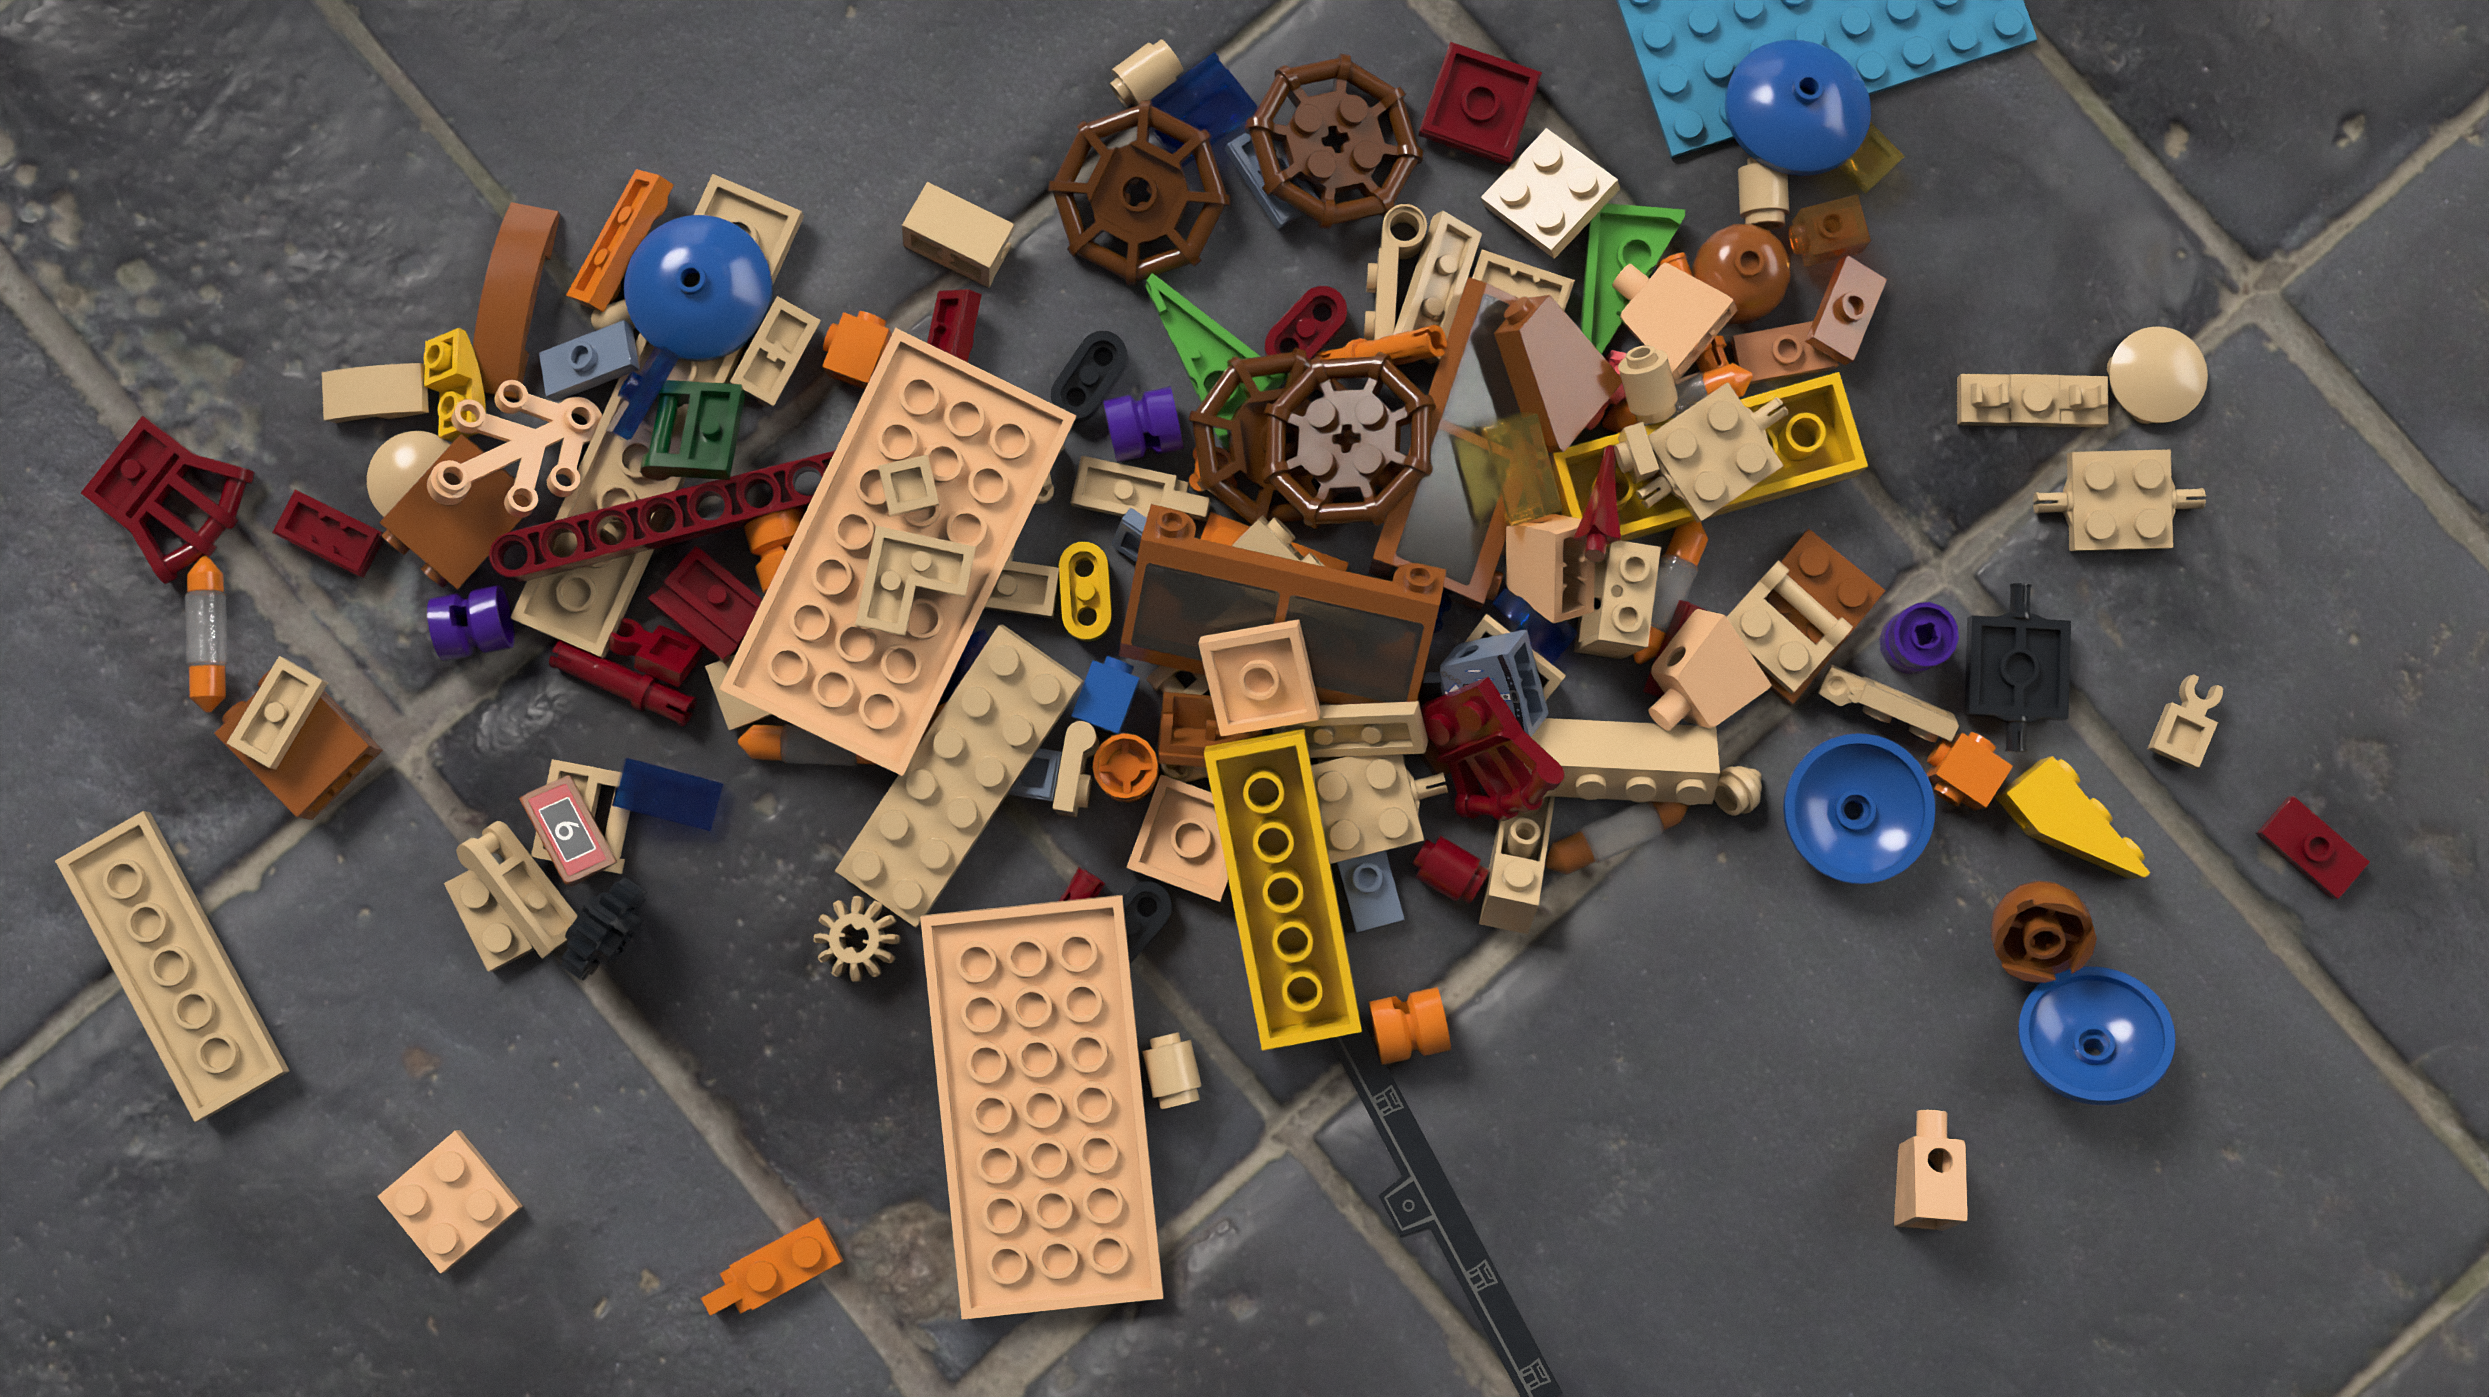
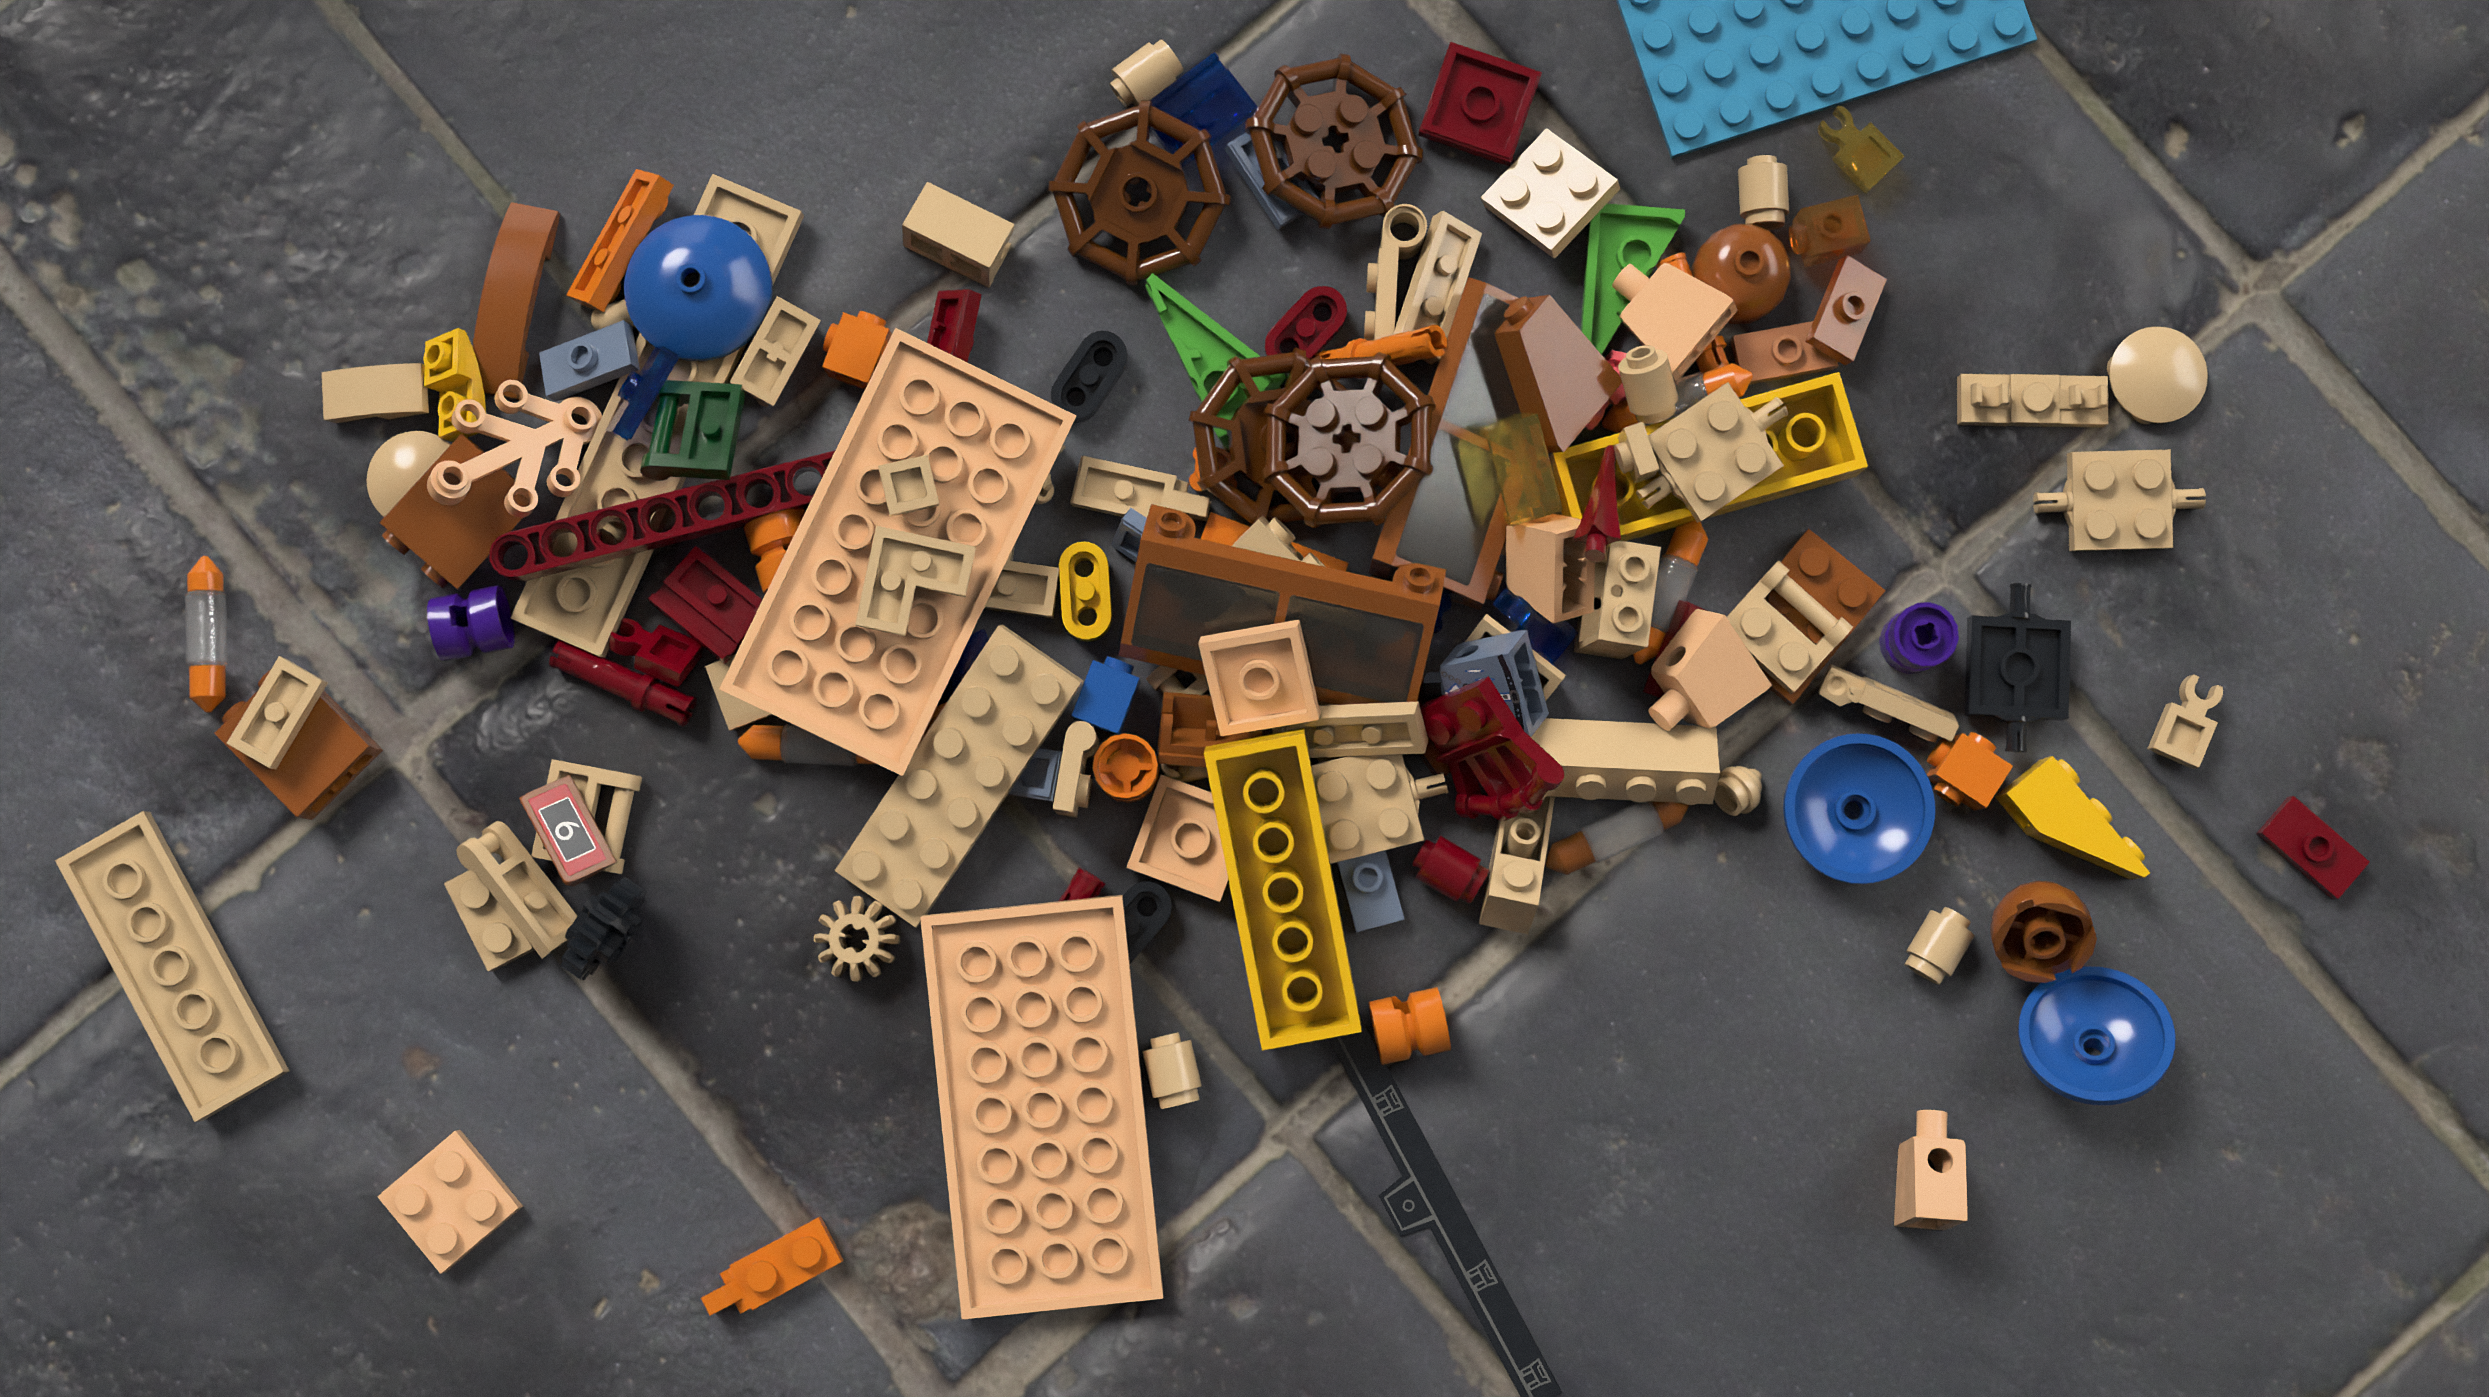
(143, 475): dark red plate -> none
(329, 533): dark red plate -> none
(667, 794): clear blue plate -> none
(1143, 424): dark purple wheel -> none
(1521, 278): tan plate -> none
(1794, 129): blue dish -> none
(1939, 945): none -> tan brick

